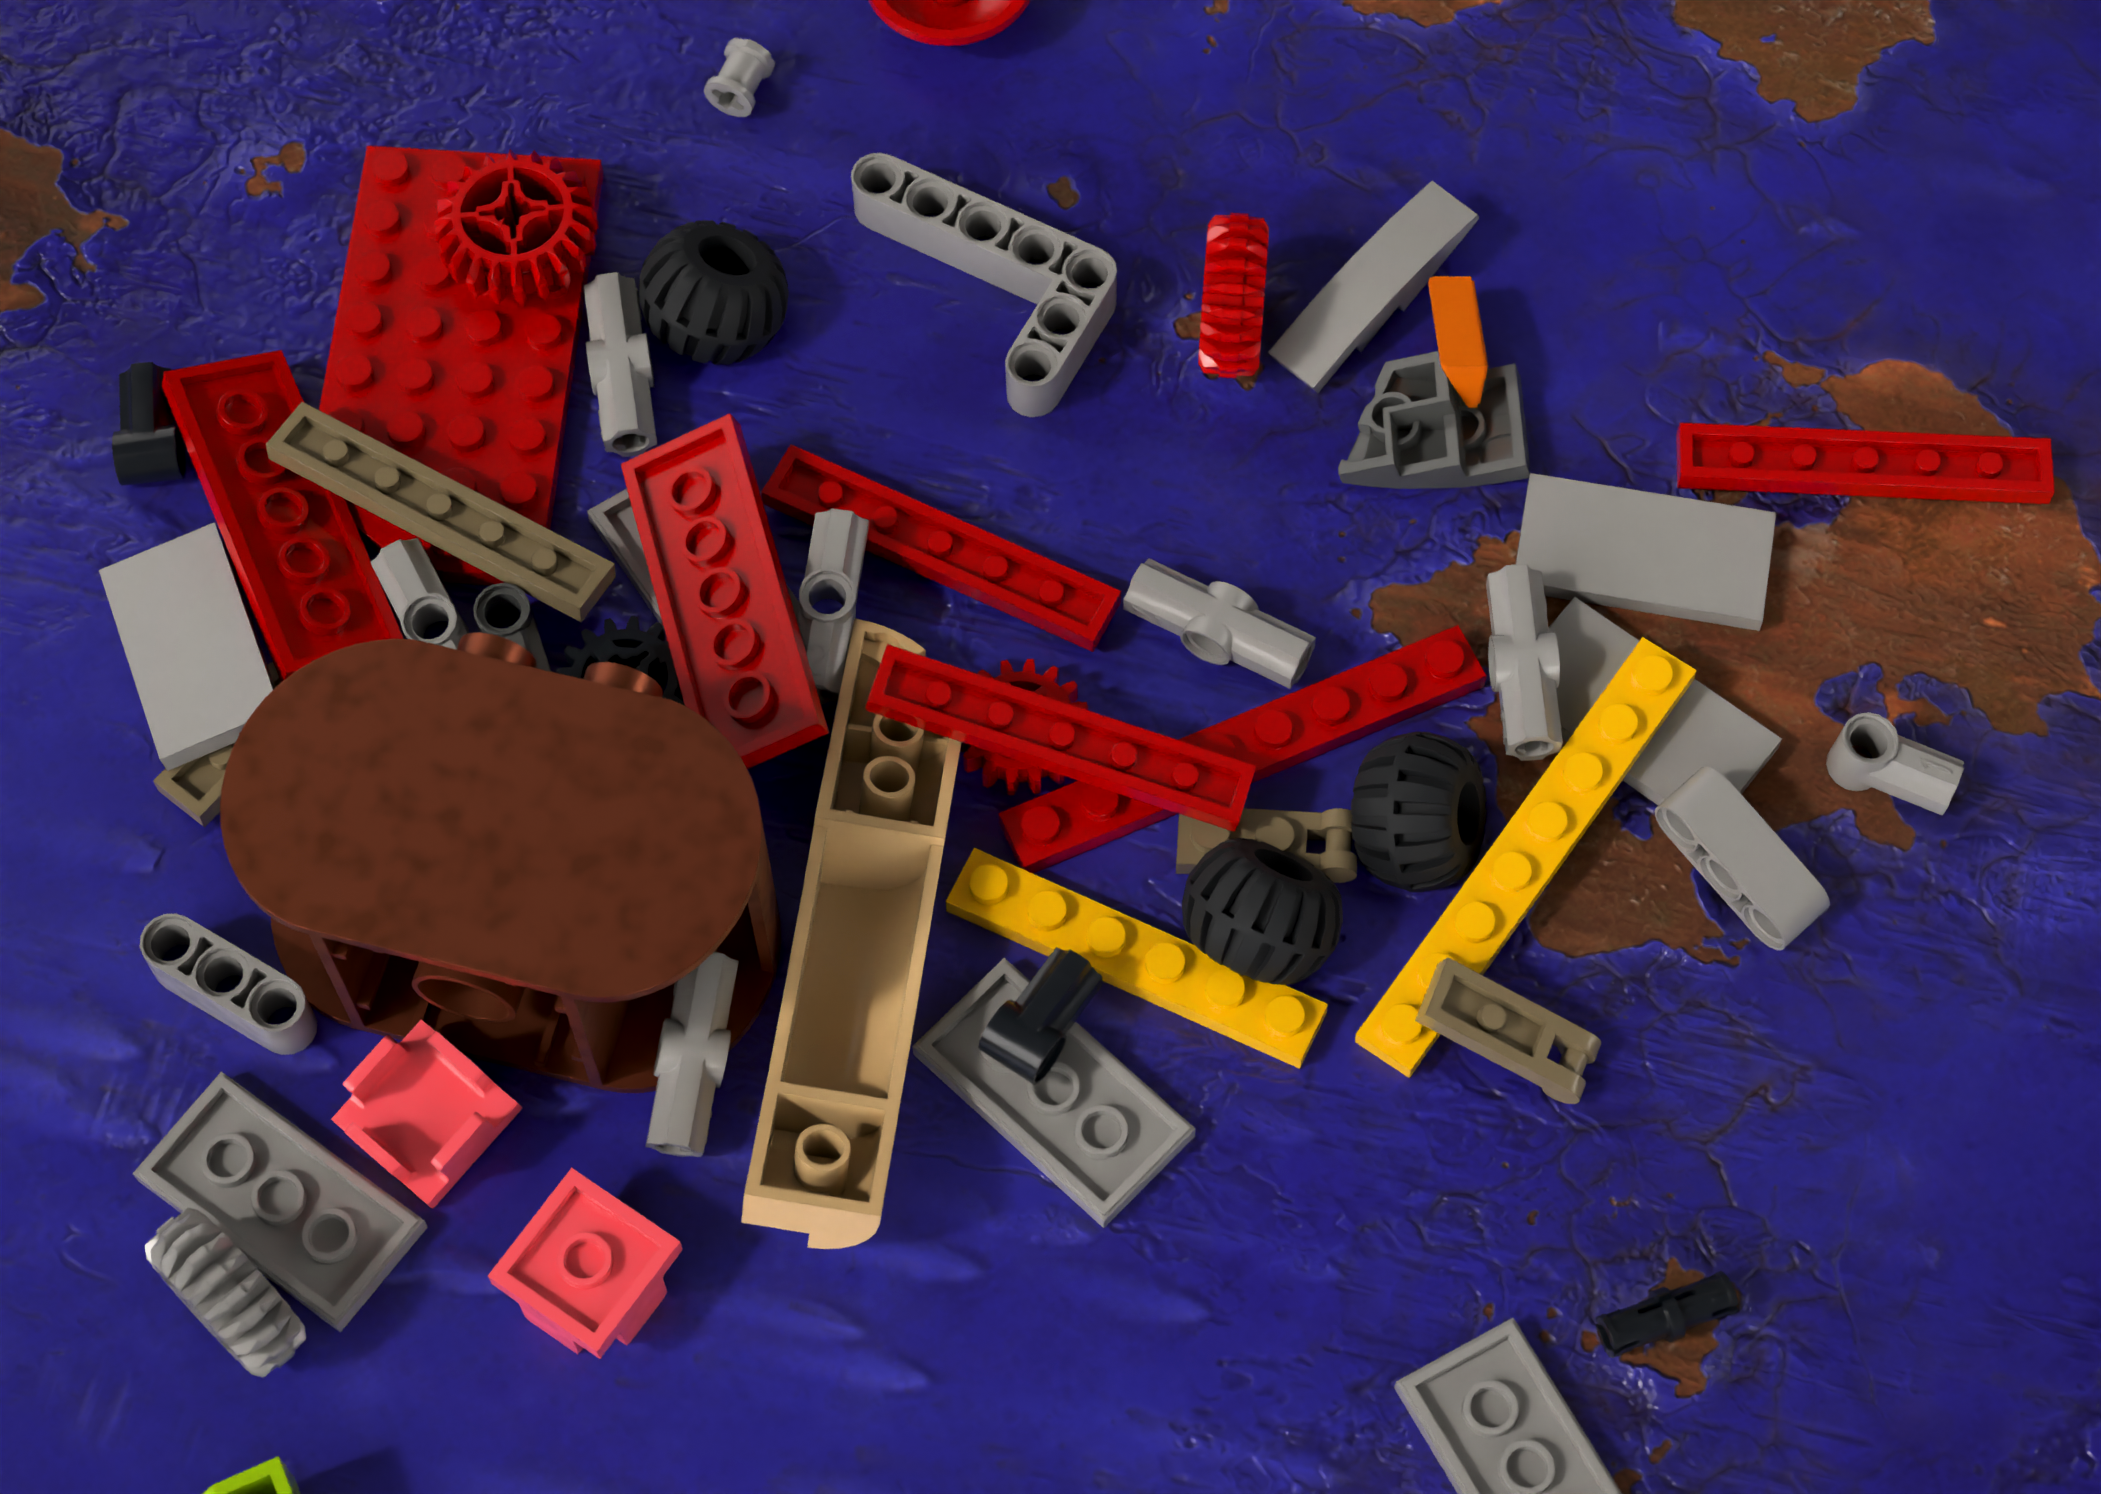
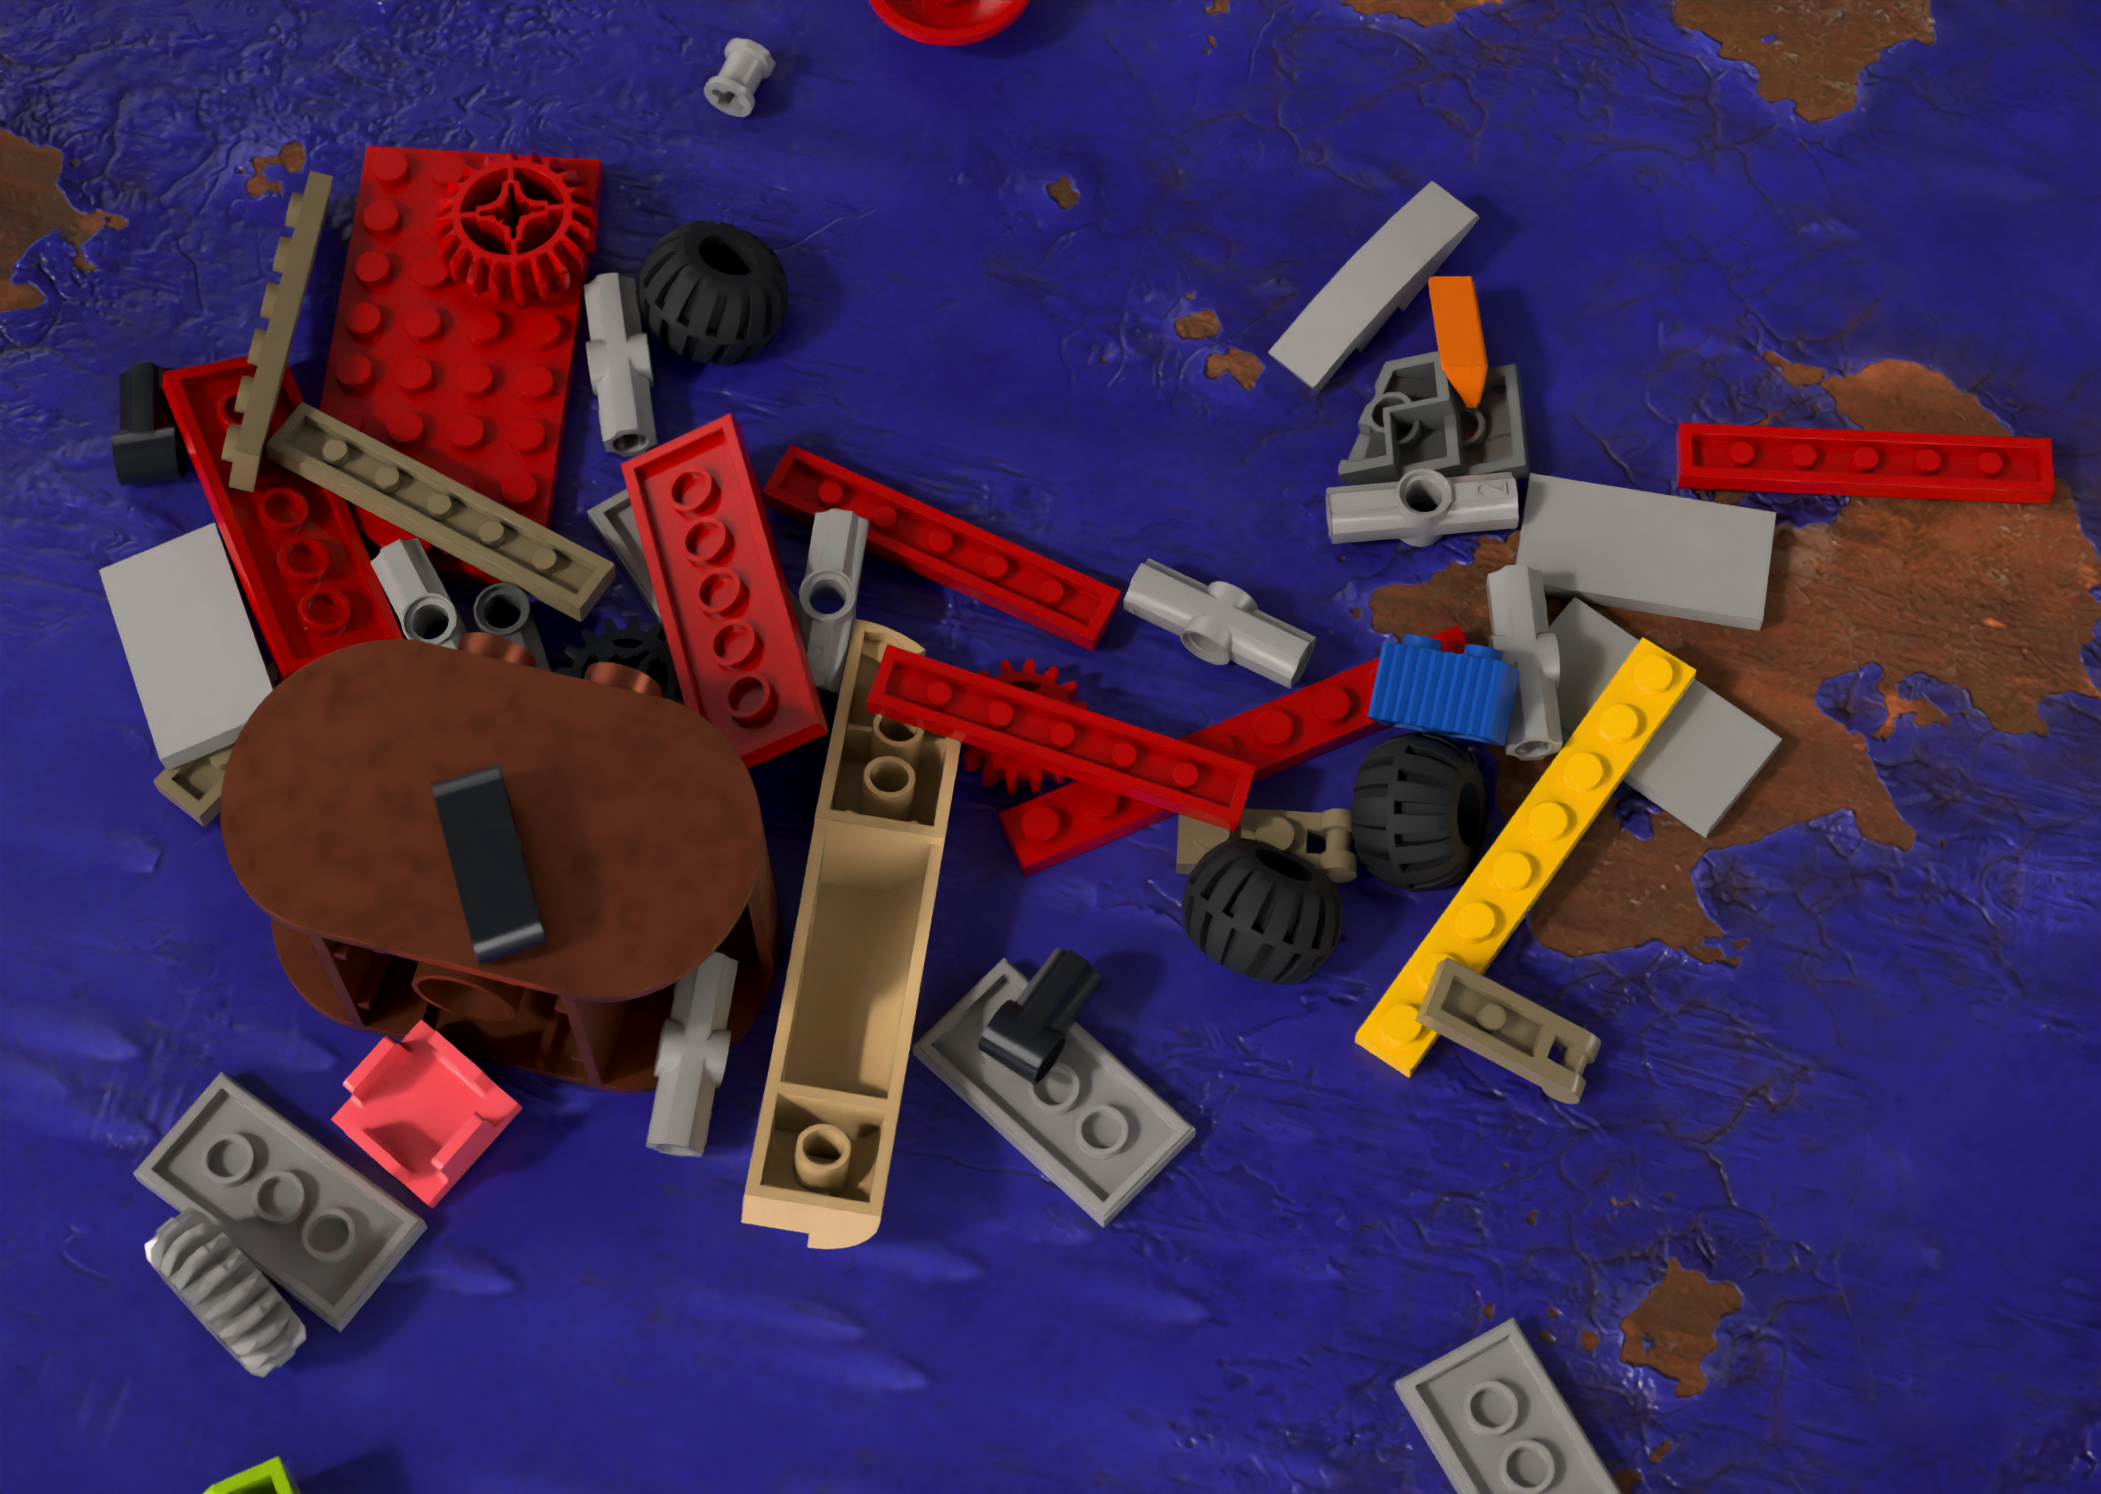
(215, 959): light grey beam -> none
(272, 347): none -> dark tan plate
(489, 864): none -> black beam
(587, 1267): coral panel -> none
(1001, 262): light grey beam -> none
(1136, 957): yellow plate -> none
(1233, 295): red gear -> none
(1444, 691): none -> blue brick
(1457, 503): none -> light grey piece
(1666, 1314): black pin -> none
(1742, 858): light grey beam -> none
(1897, 764): light grey piece -> none

